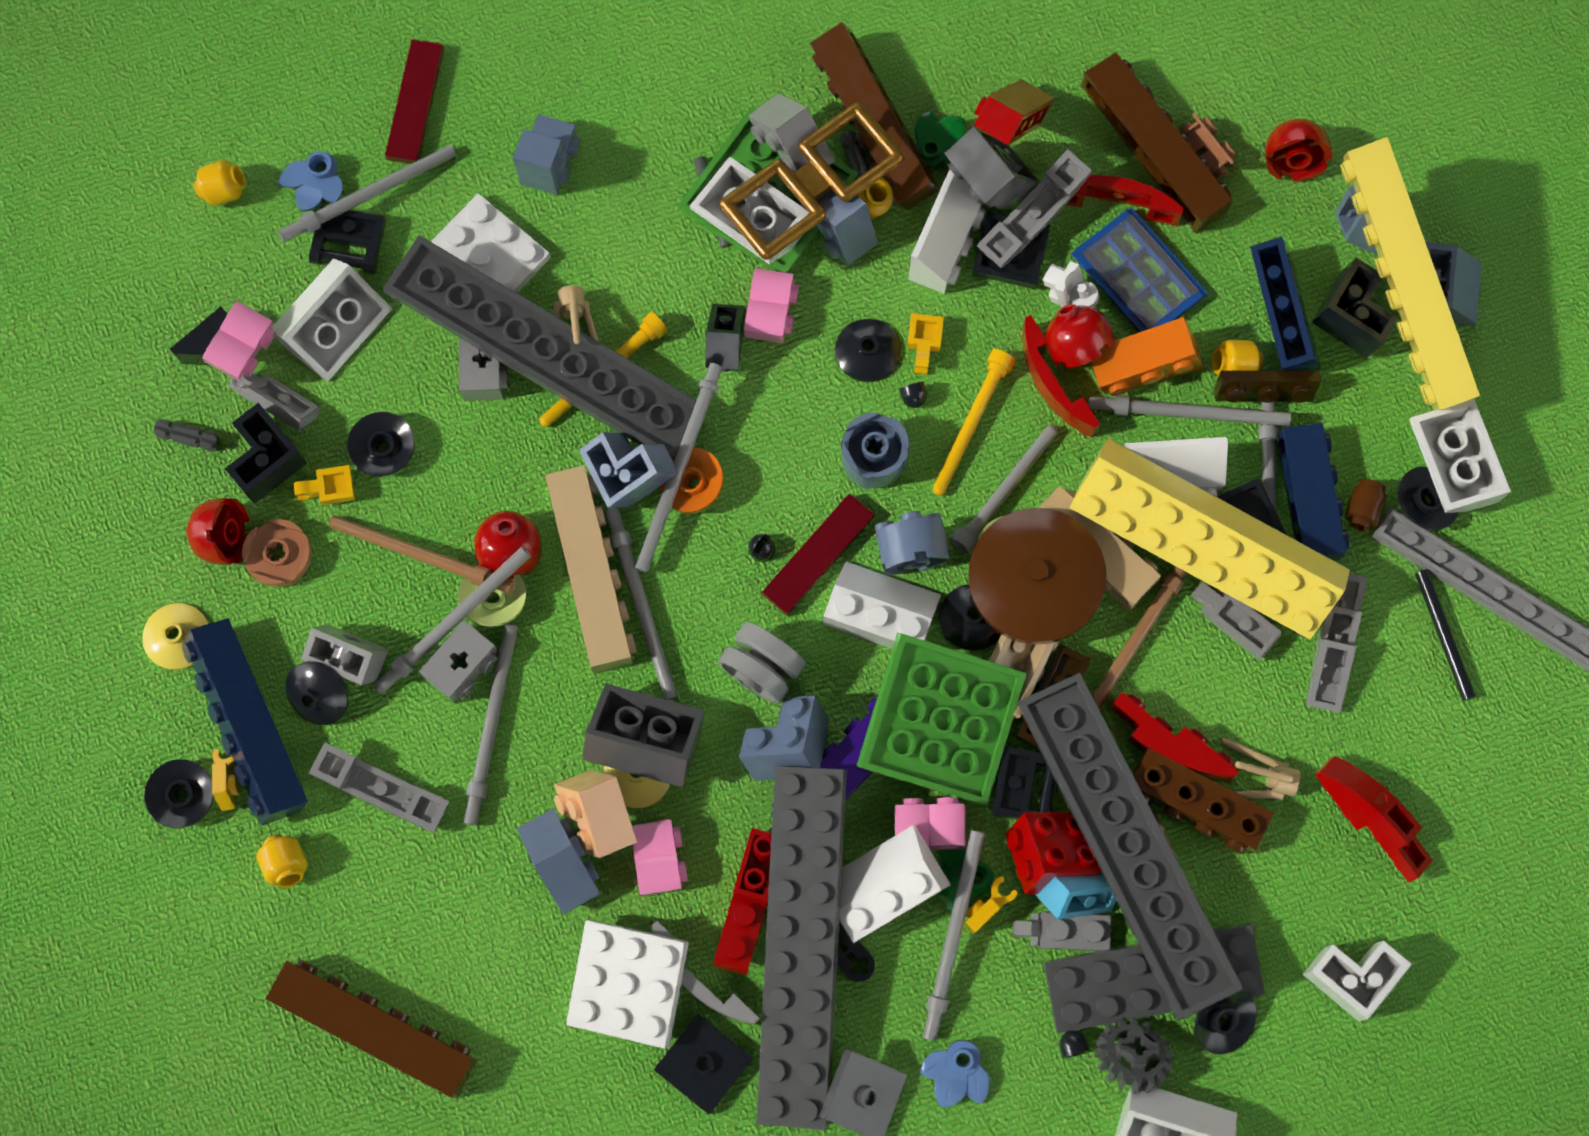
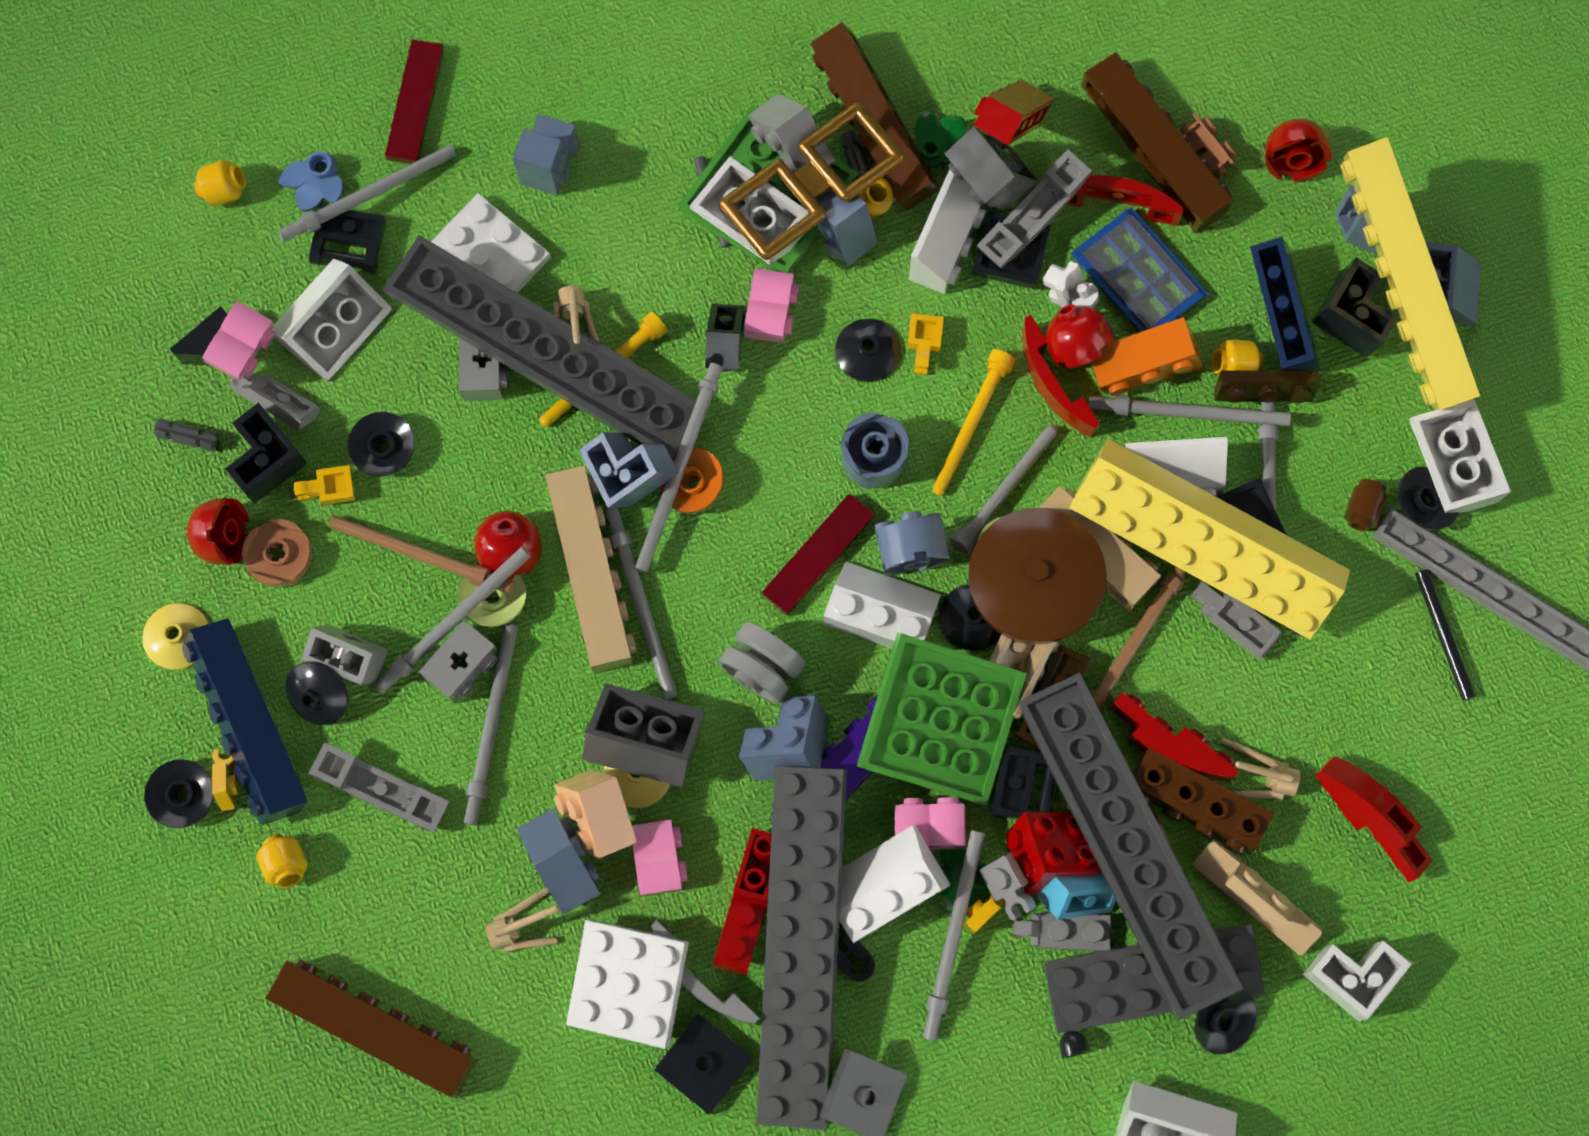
(504, 930): none -> tan plant
(767, 551): black hinge -> none
(914, 394): black hinge -> none
(957, 1079): medium blue plate -> none
(1005, 881): none -> light grey plate
(1134, 1055): dark grey gear -> none
(1258, 897): none -> tan bracket
(1311, 489): dark blue brick -> none
(1336, 648): light grey slope -> none

